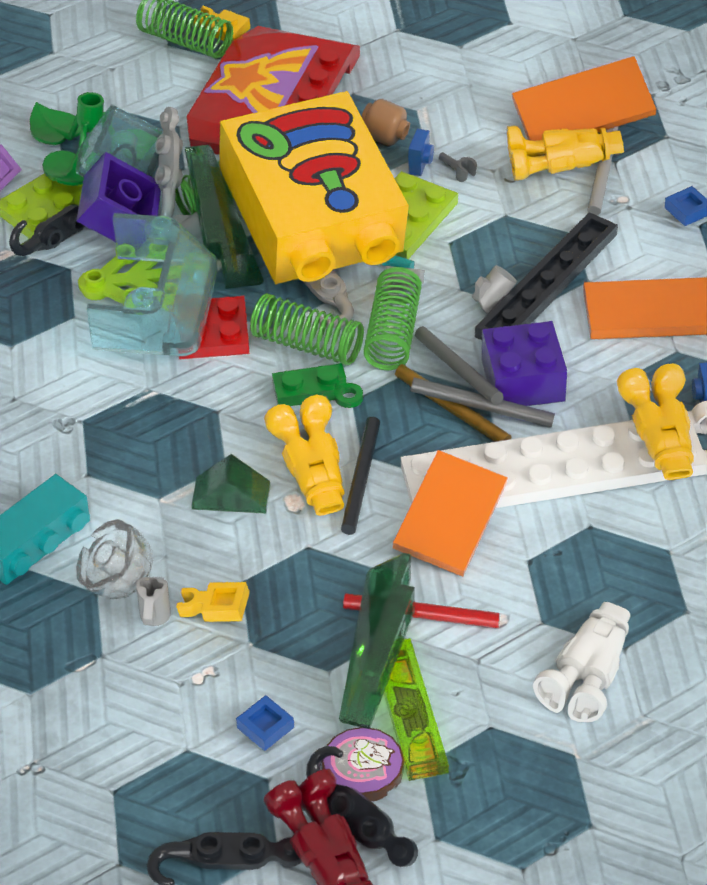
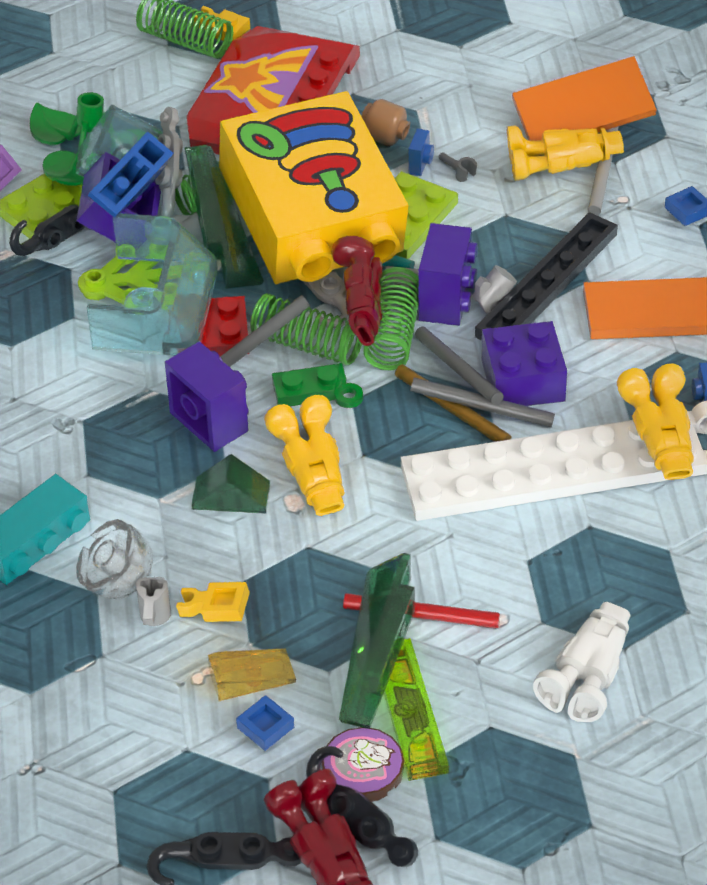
(131, 175): none -> blue slope
(207, 396): none -> dark purple brick
(249, 671): none -> clear yellow slope
(265, 331): none -> dark grey bar
(360, 476): black bar -> none
(361, 285): none -> dark red piece
(446, 274): none -> dark purple brick
(450, 513): orange tile -> none

